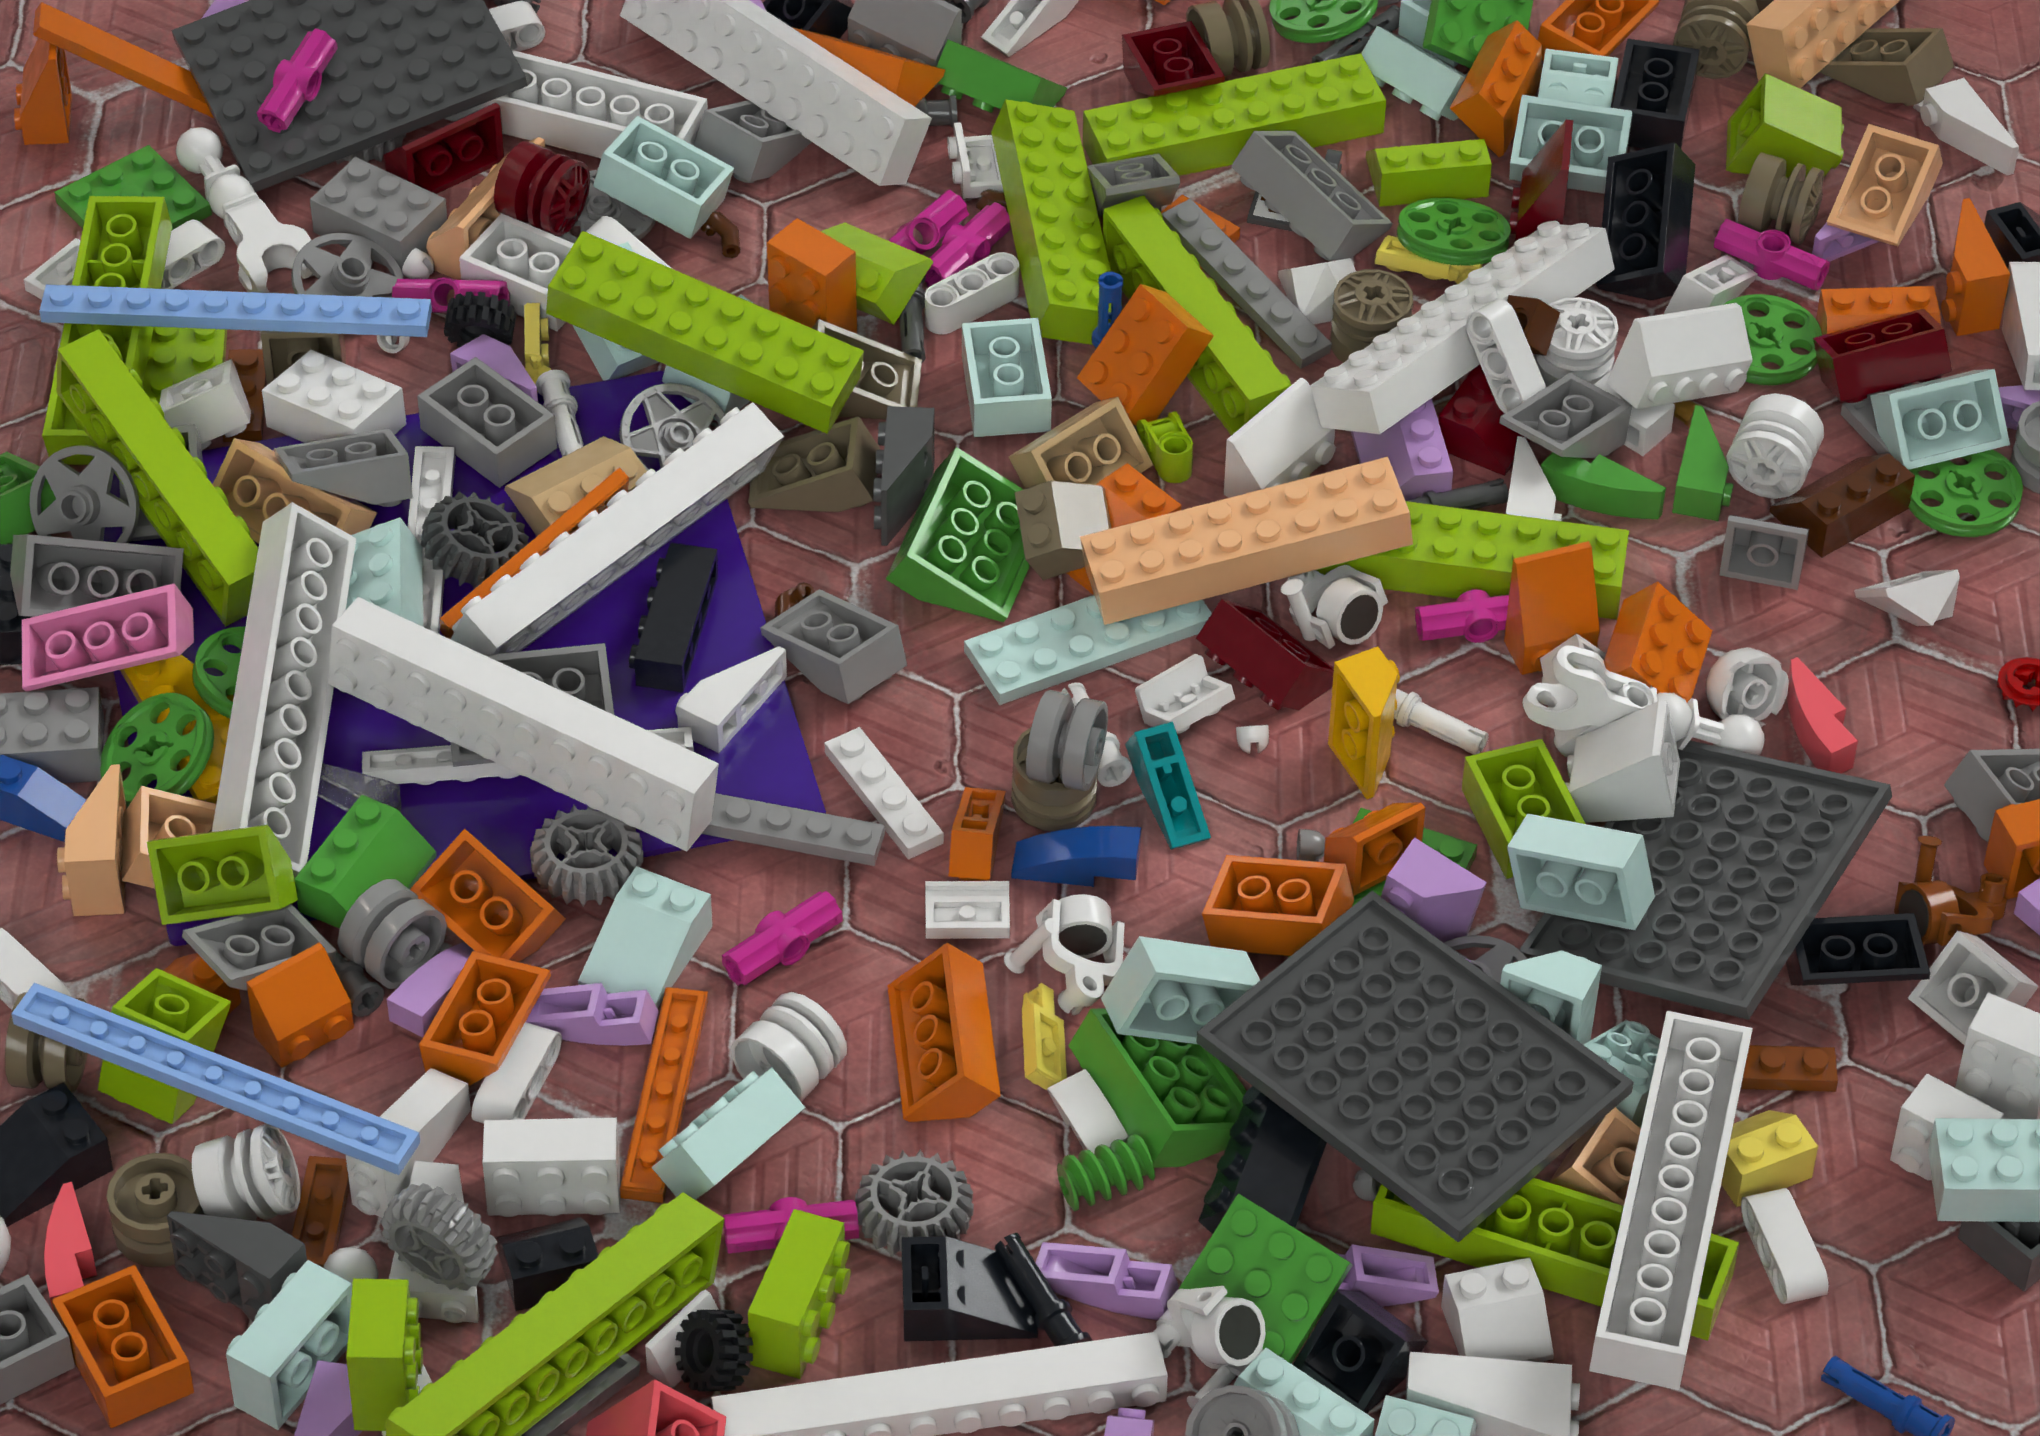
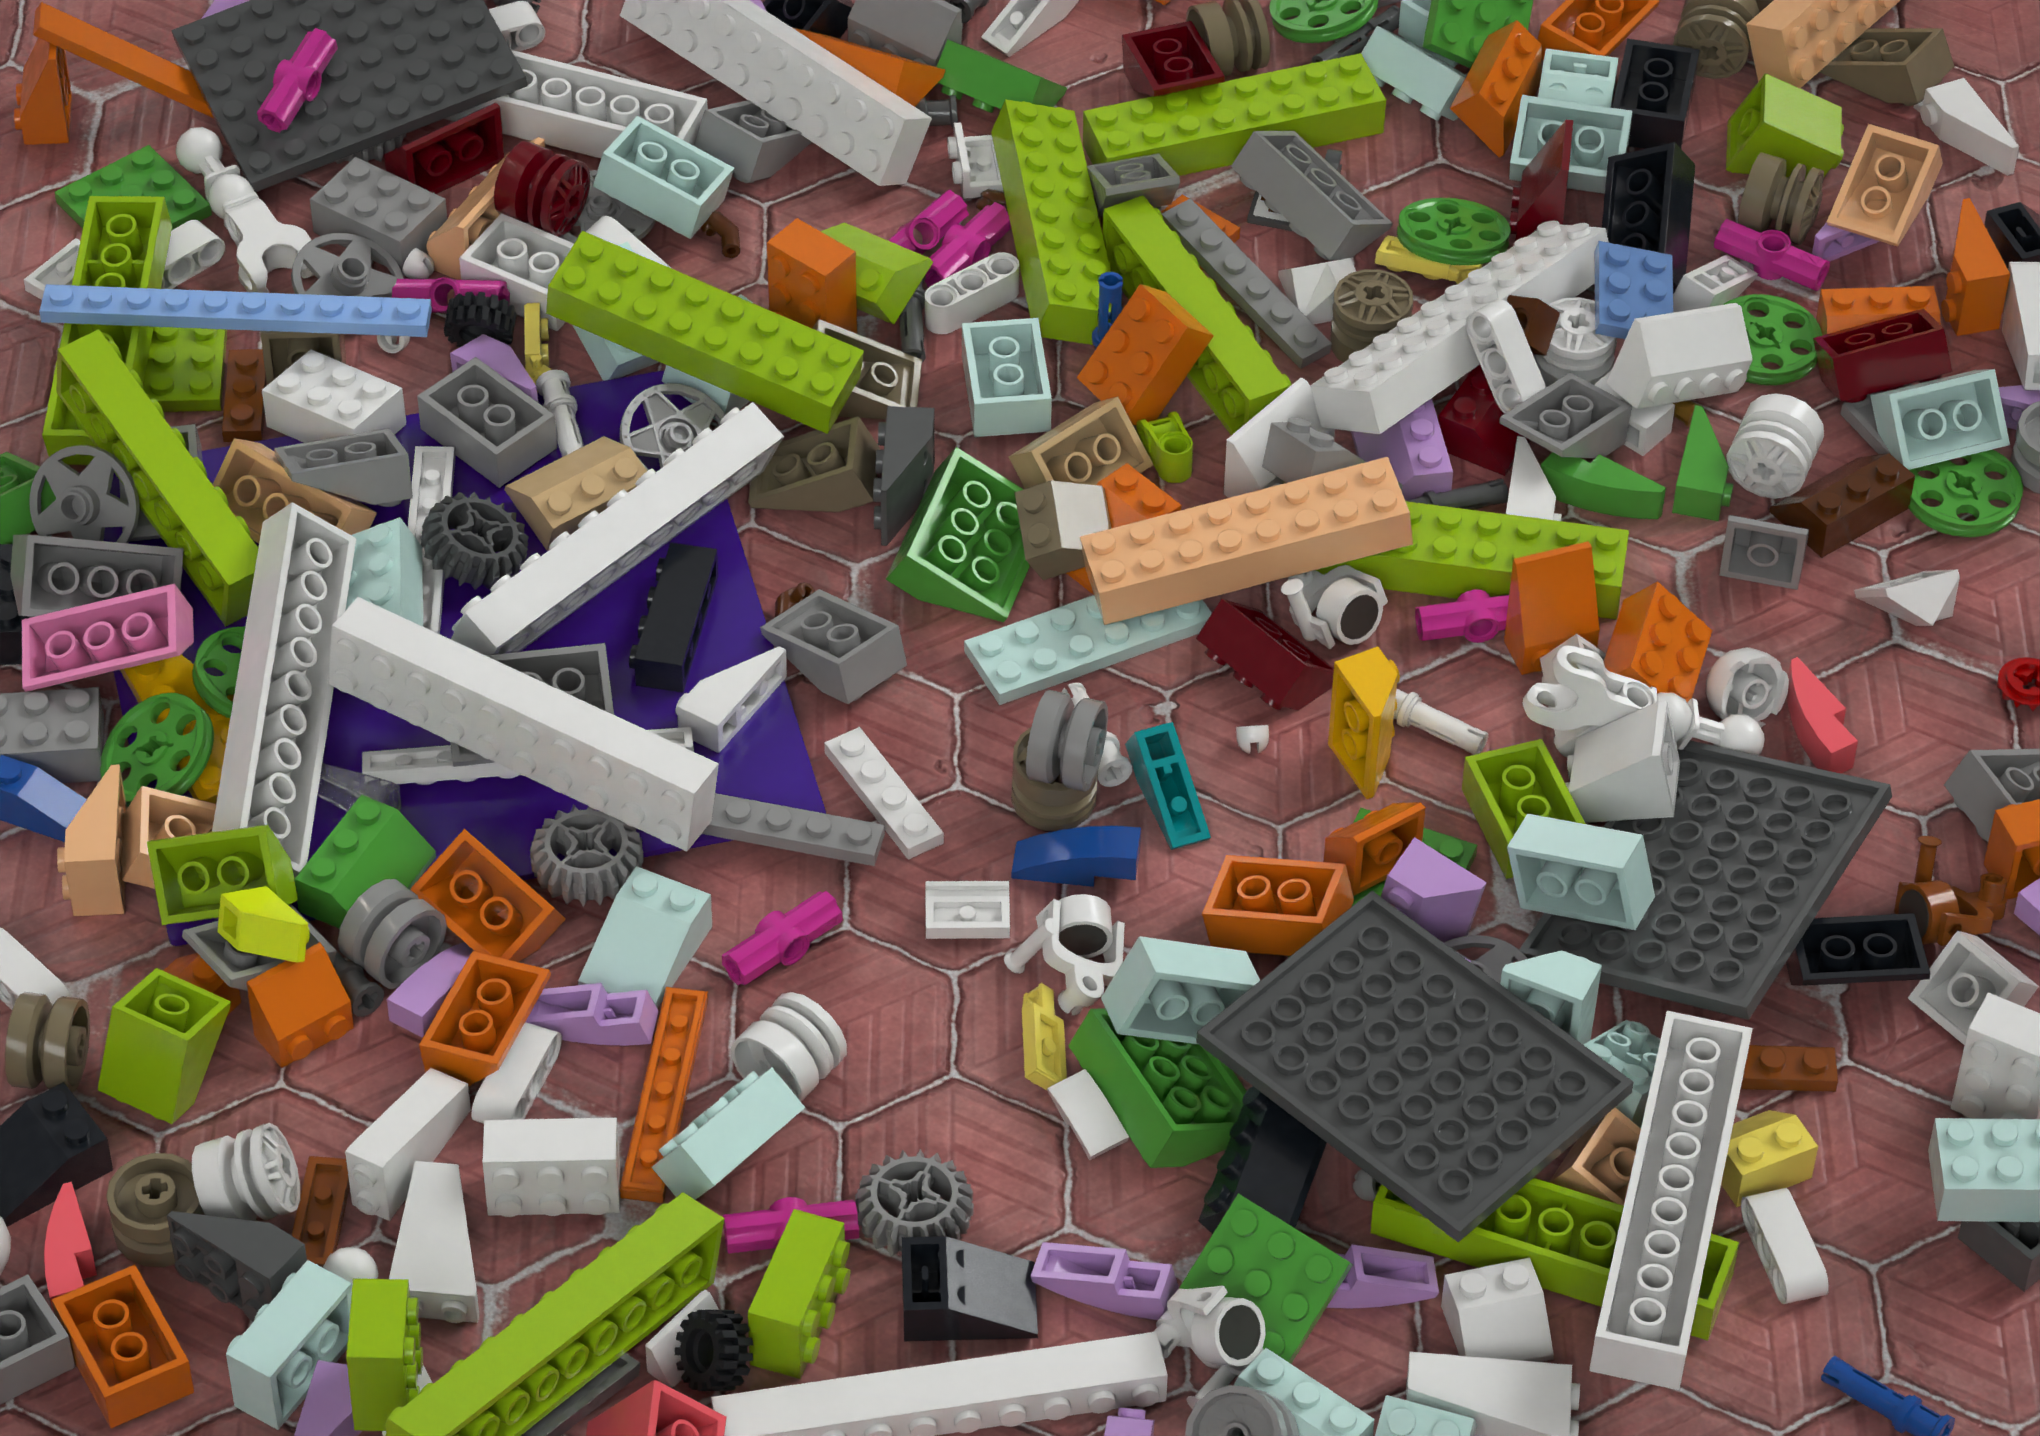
(210, 401): white slope -> none
(216, 1078): light blue plate -> none
(262, 924): none -> neon yellow slope
(439, 1236): light grey gear -> none
(544, 1258): black slope -> none
(569, 521): orange tile -> none
(943, 1037): orange slope -> none
(976, 834): orange slope -> none
(1052, 1313): black pin -> none
(1105, 1169): bright green piece -> none
(1182, 695): white bracket -> none
(1300, 451): none -> light grey slope
(1310, 845): light grey hinge -> none
(1359, 1350): black slope -> none
(1430, 171): lime slope -> none
(1630, 286): none -> medium blue plate
(1917, 1116): white slope -> none

